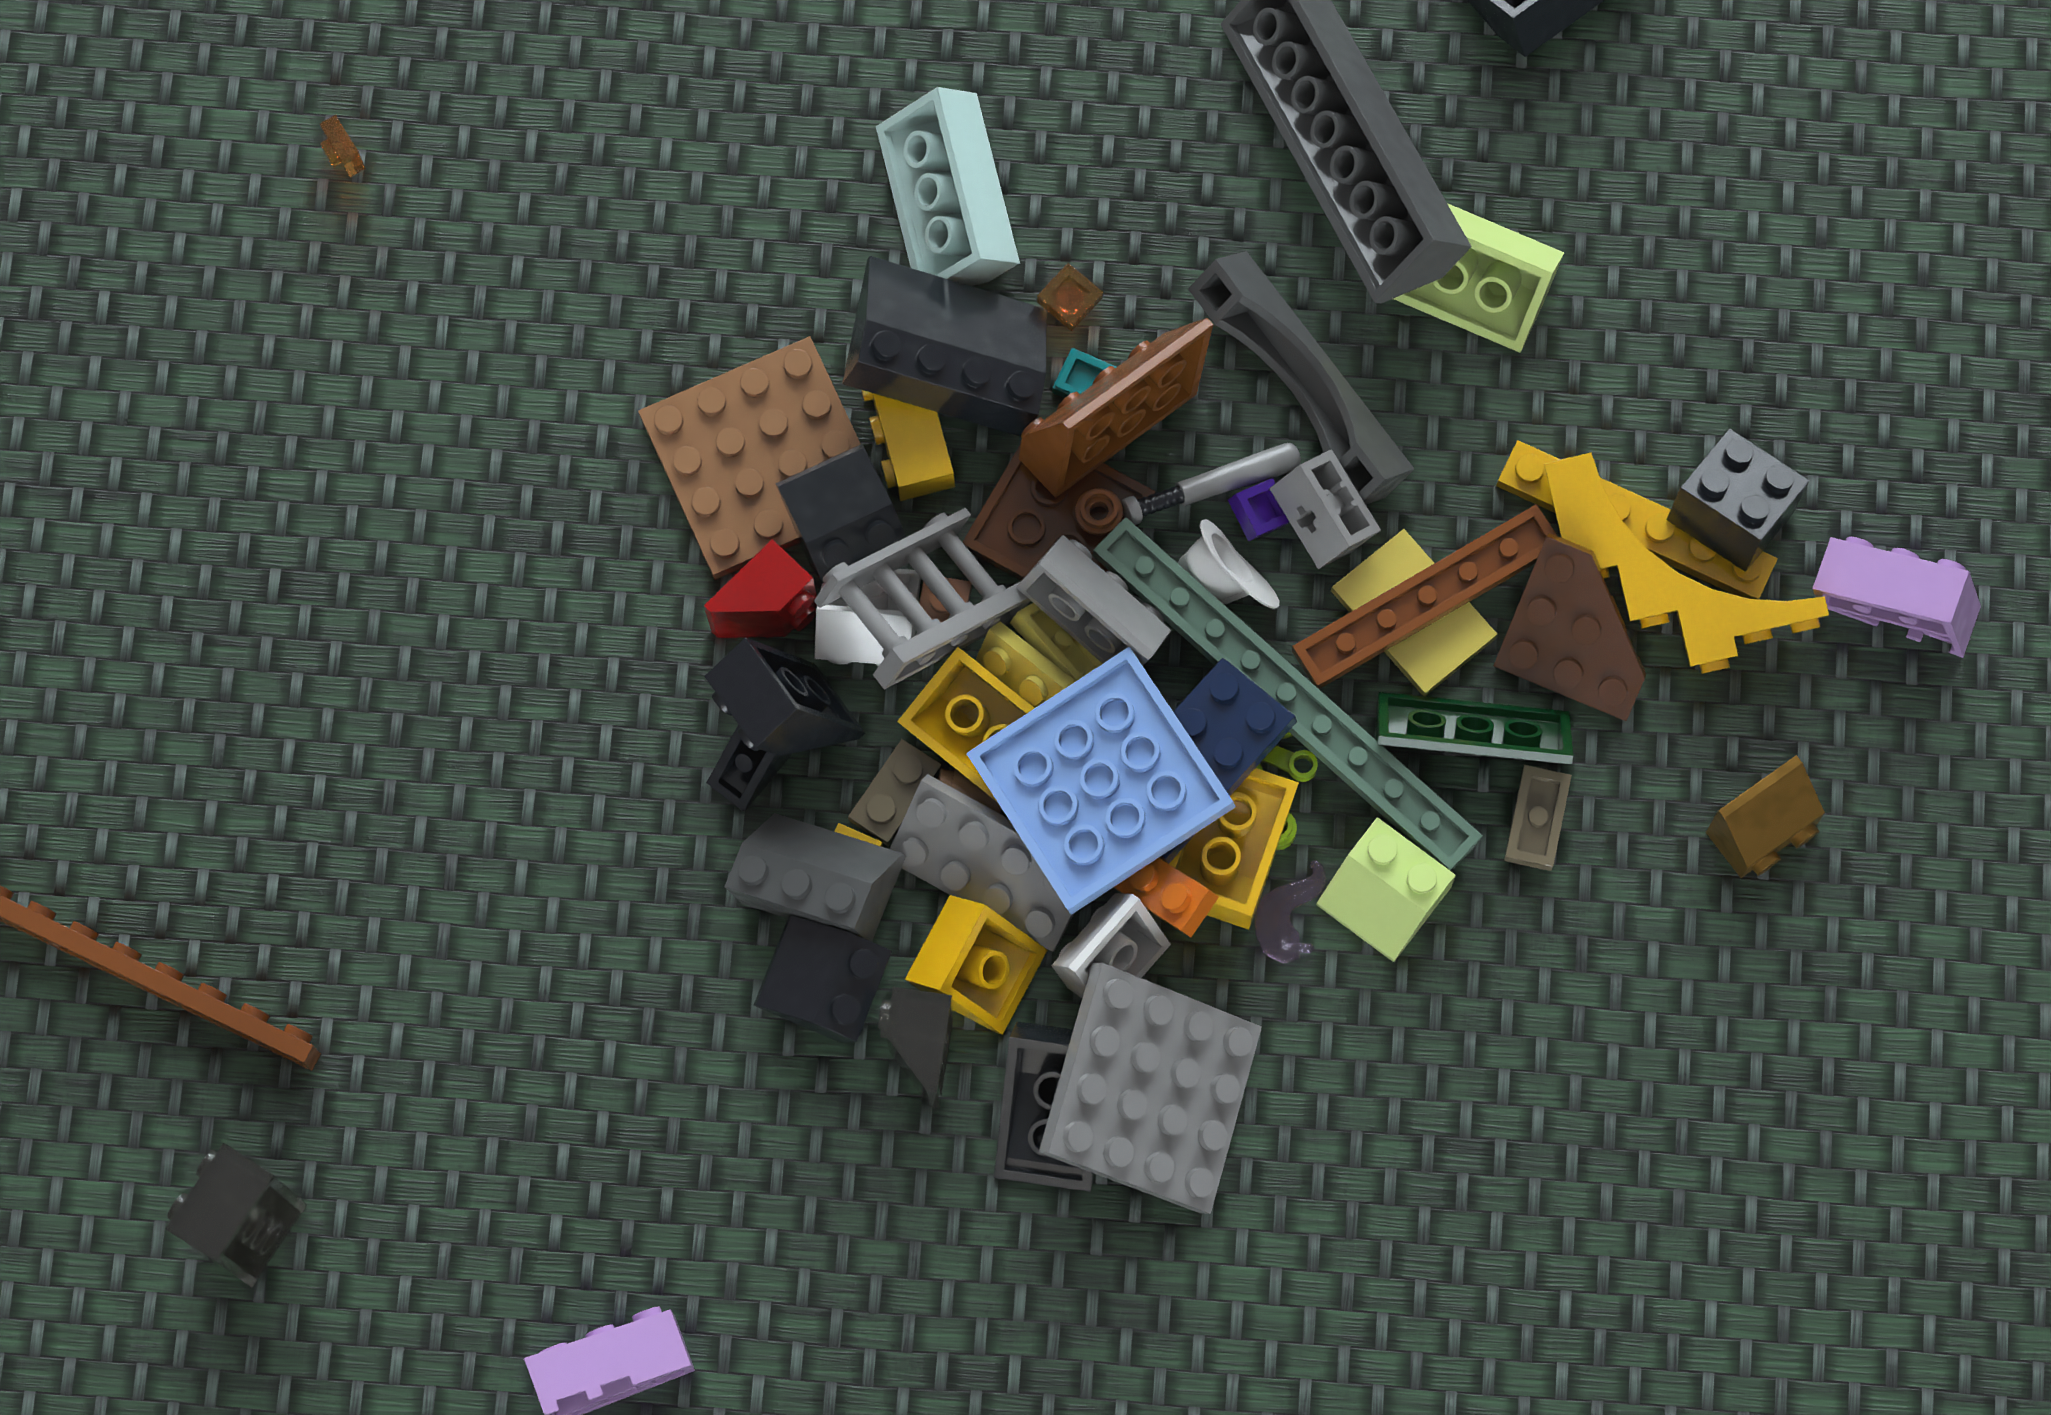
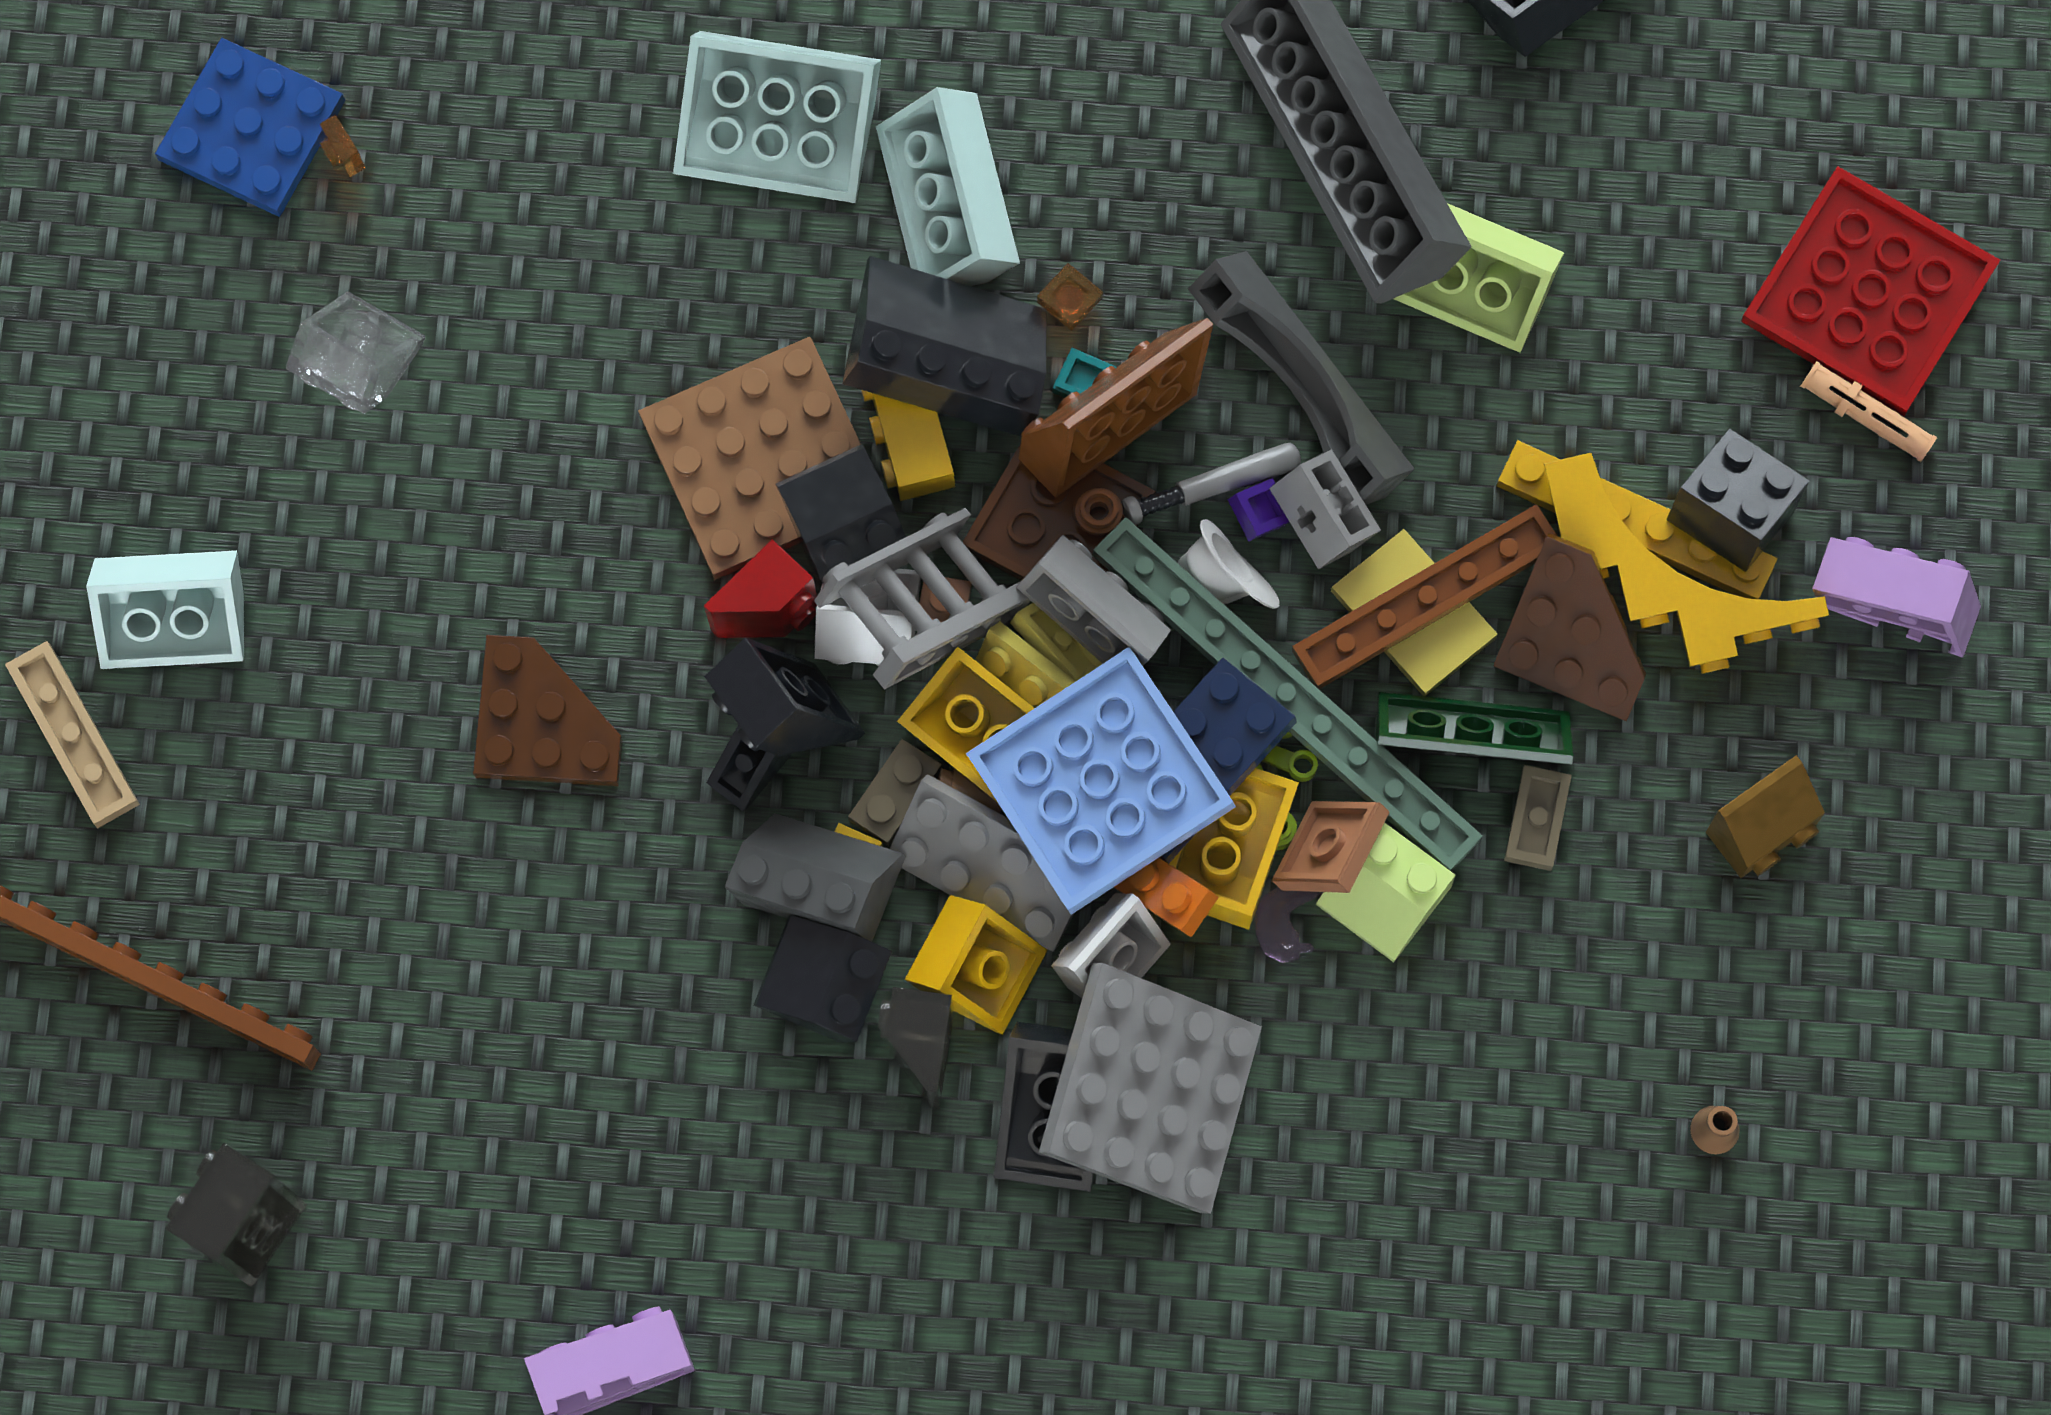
(72, 734): none -> tan plate
(167, 609): none -> light aqua slope
(249, 127): none -> blue plate
(353, 352): none -> clear slope
(539, 721): none -> reddish brown plate
(775, 116): none -> light aqua slope
(1330, 846): none -> nougat tile
(1707, 1136): none -> medium nougat cone
(1819, 381): none -> light nougat pin
(1870, 290): none -> red plate

